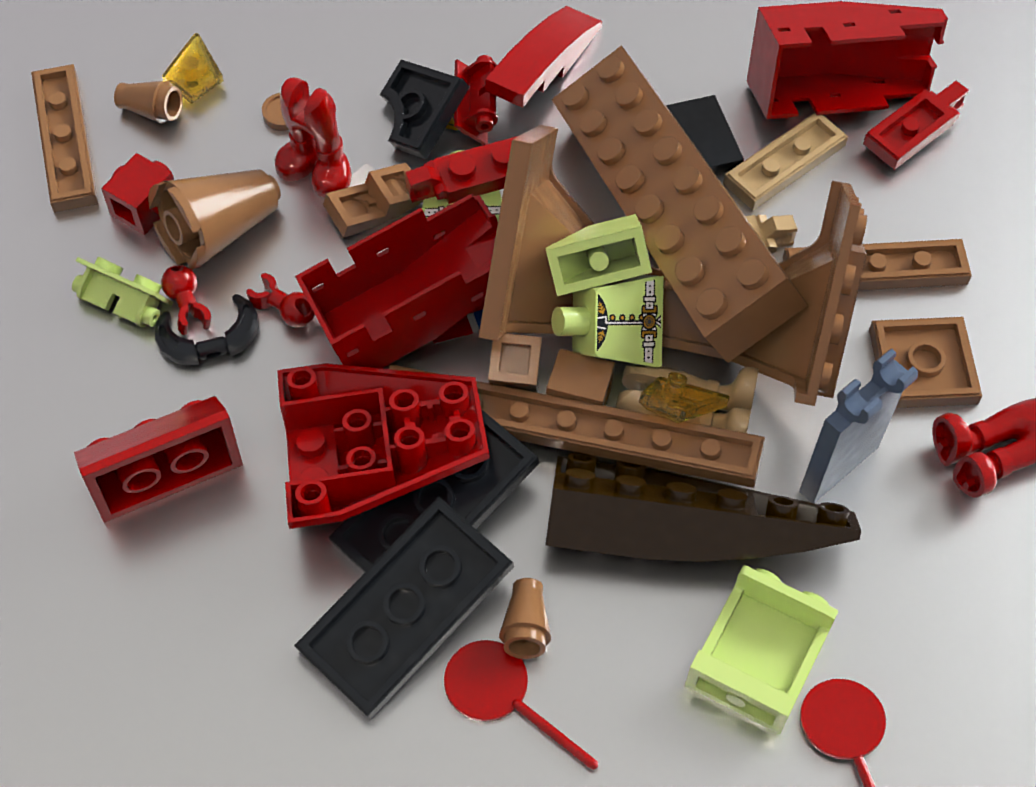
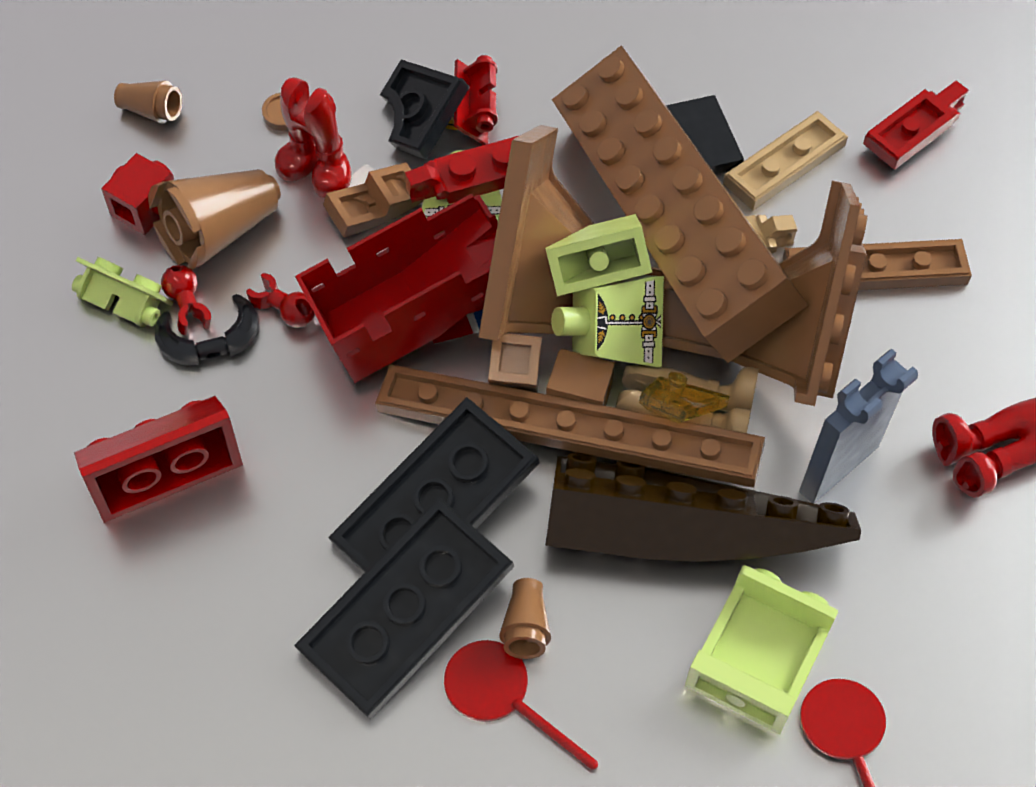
(64, 138): medium nougat tile -> none
(194, 70): clear yellow piece -> none
(372, 436): red wedge -> none
(542, 55): red slope -> none
(843, 52): red piece -> none
(939, 353): medium nougat tile -> none

